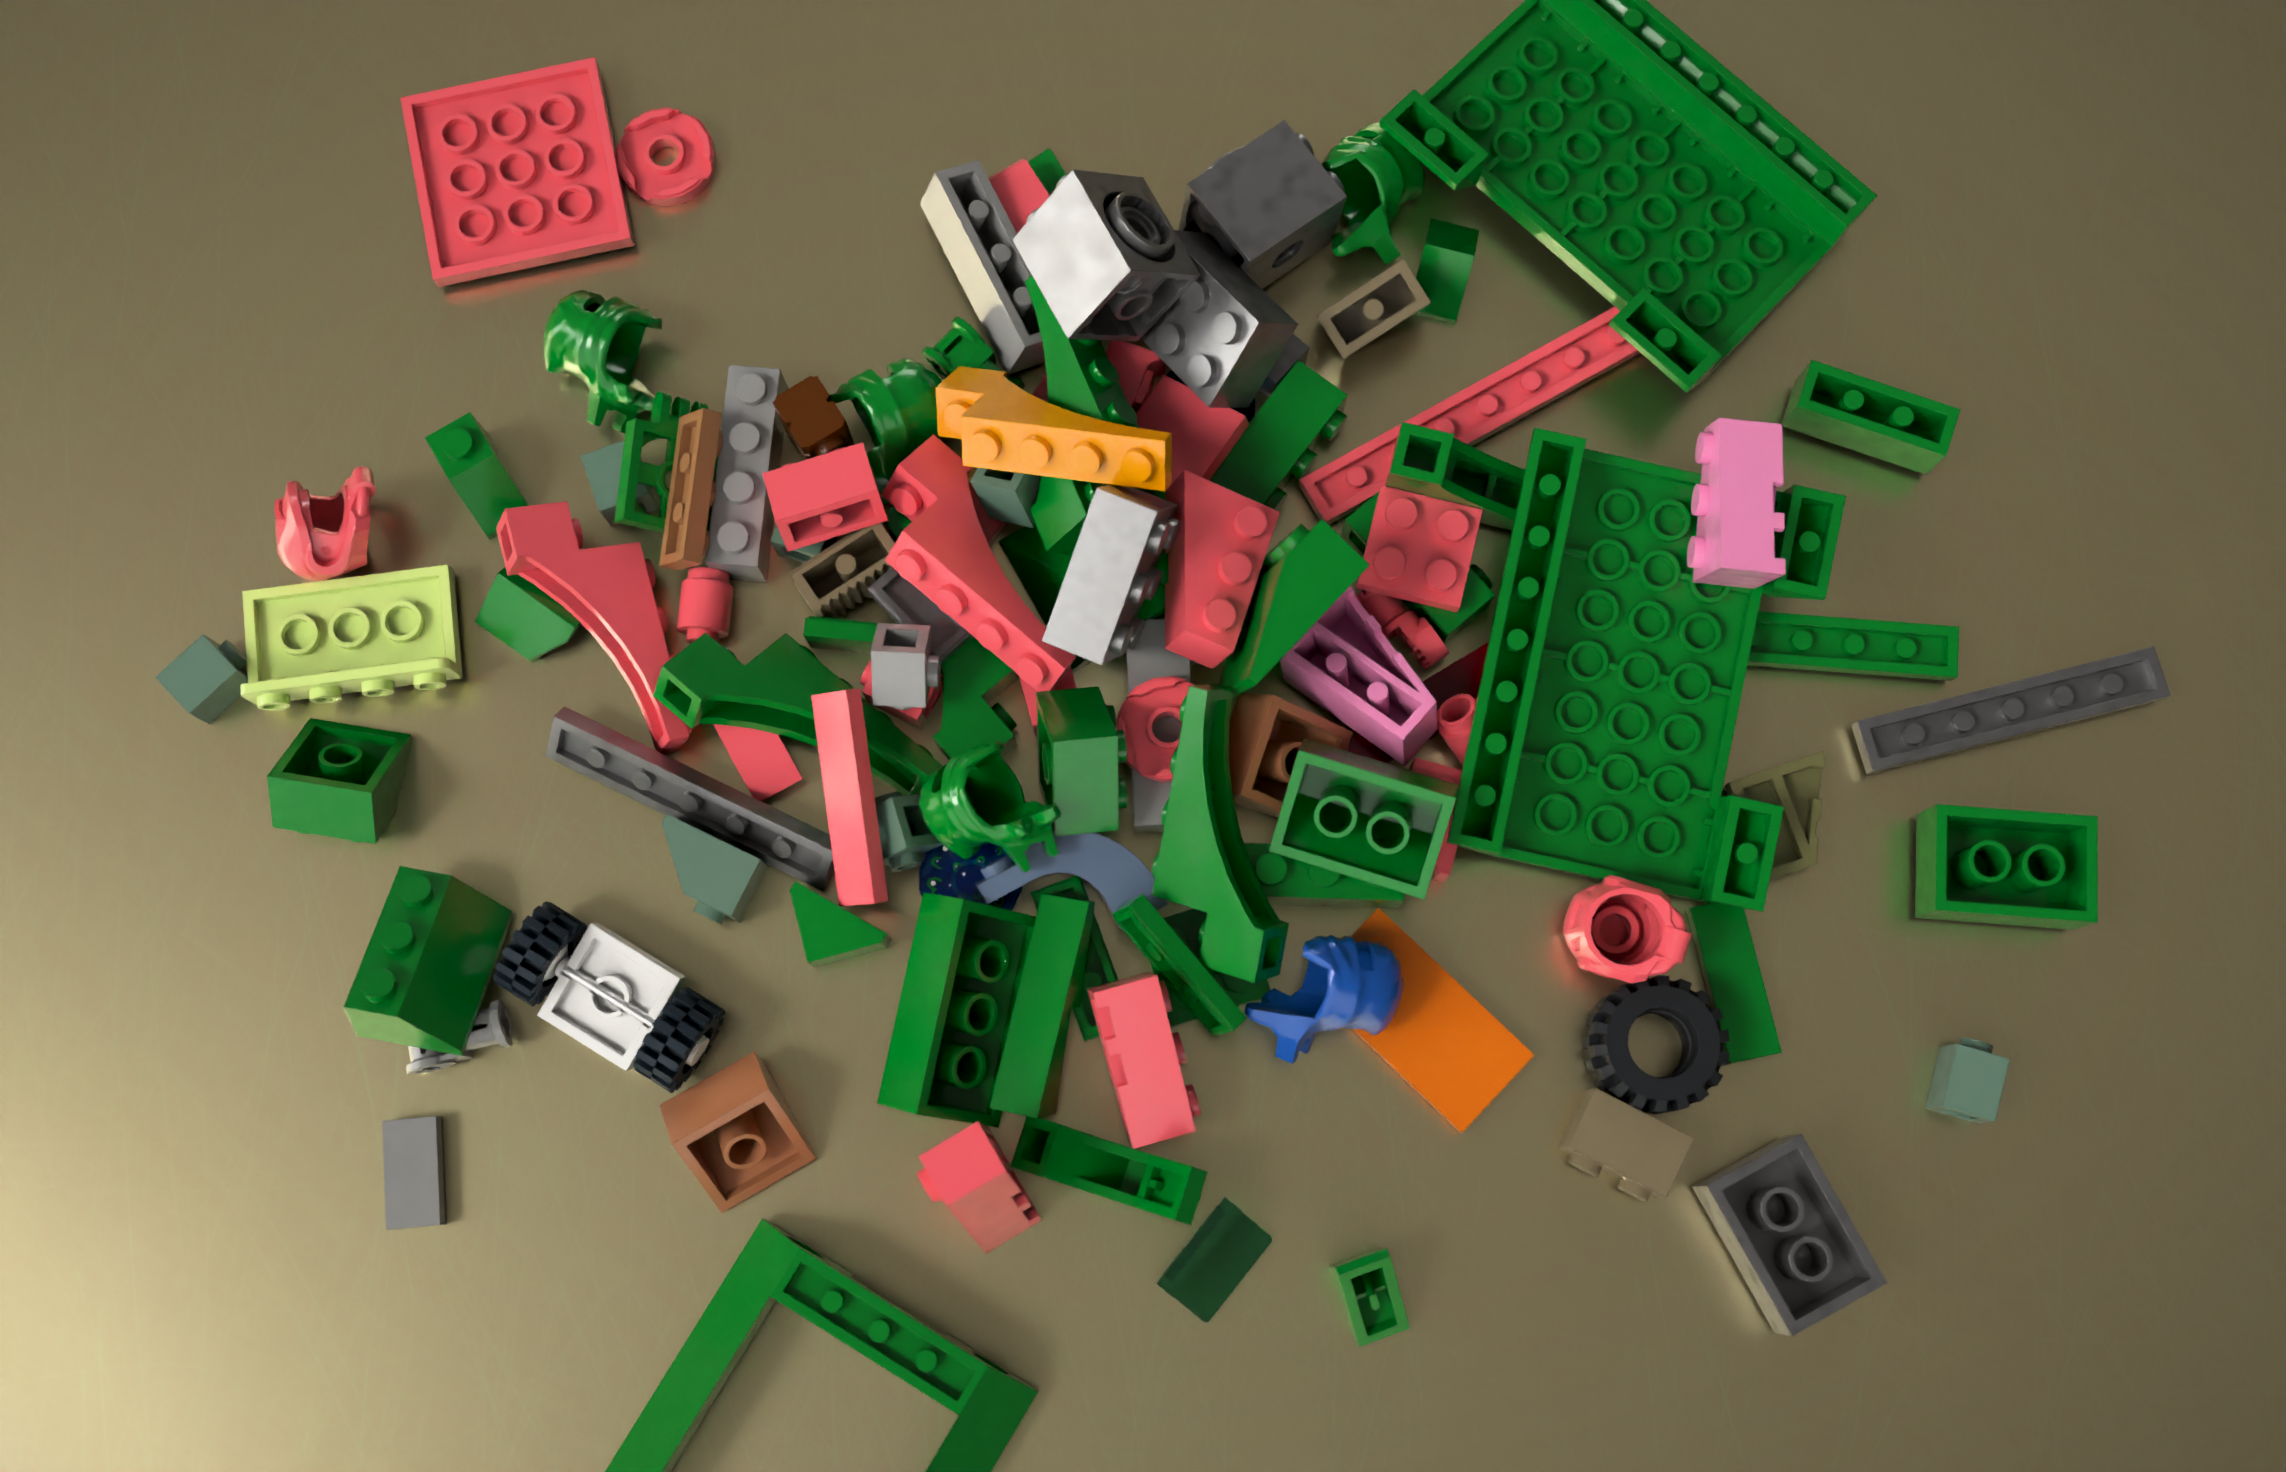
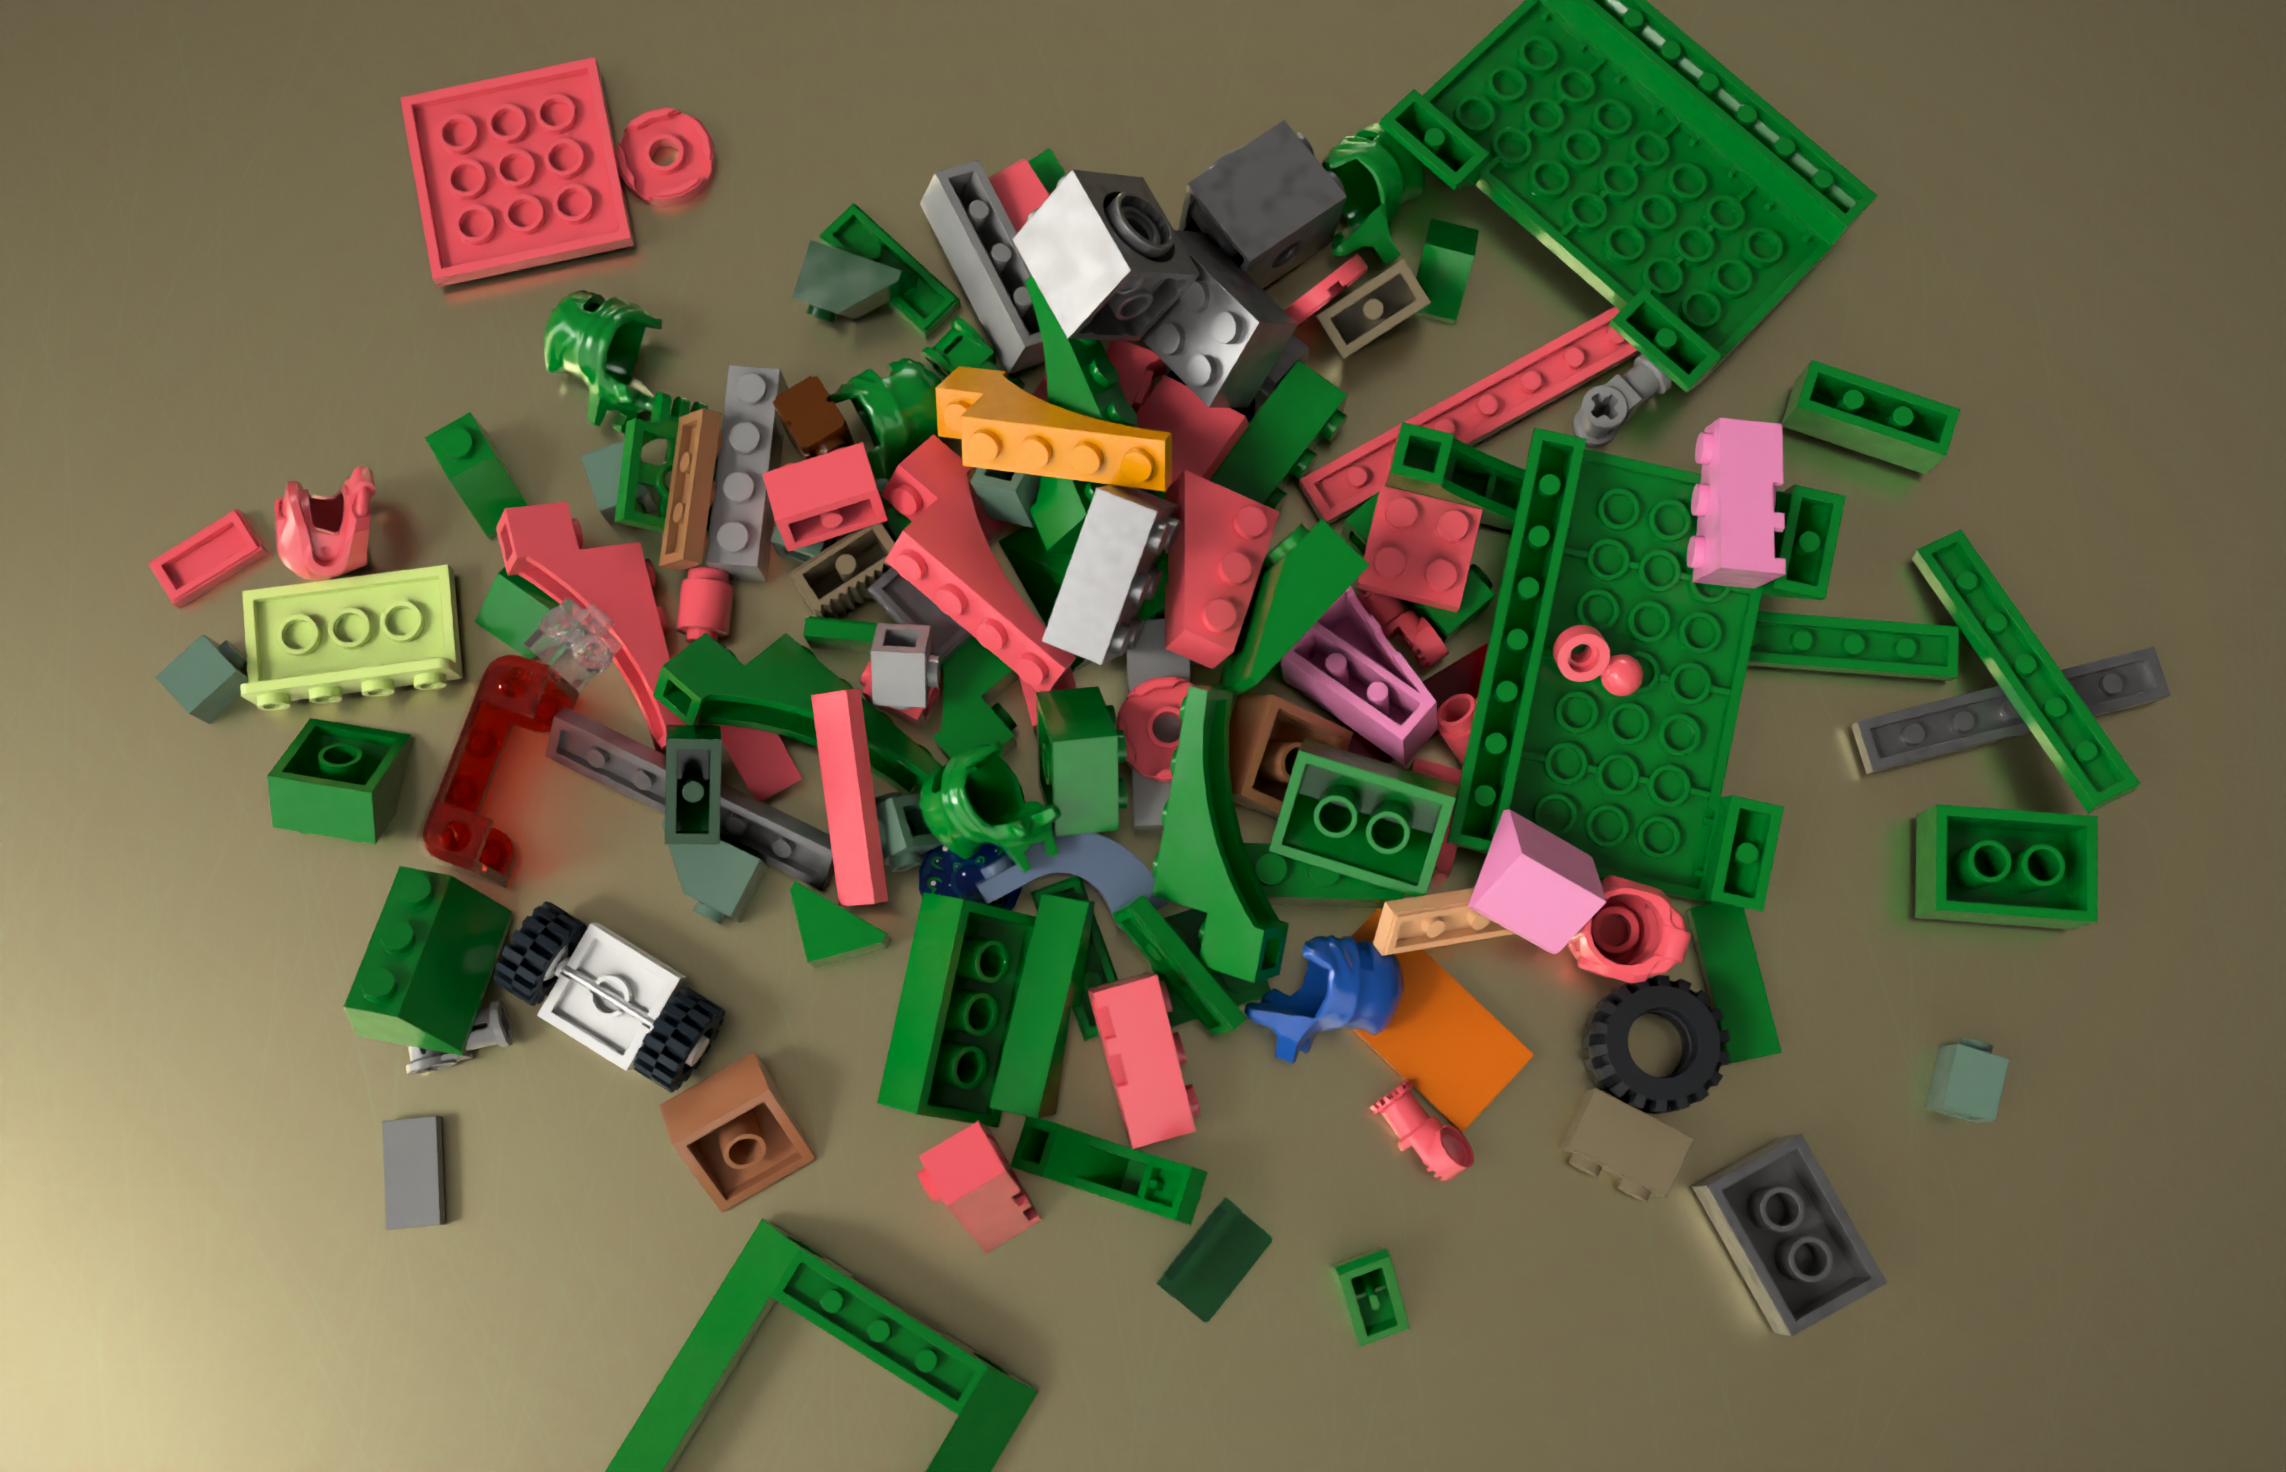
(208, 558): none -> coral tile
(505, 696): none -> clear red windscreen
(575, 642): none -> clear brick
(693, 784): none -> dark green slope
(846, 283): none -> dark green slope
(923, 306): none -> green tile
(1327, 289): none -> coral tile
(1425, 1133): none -> coral connector
(1432, 922): none -> light nougat tile
(1536, 884): none -> bright pink slope
(1617, 401): none -> light grey connector
(1618, 674): none -> coral plate
(1797, 790): olive wing -> none
(2025, 671): none -> green plate

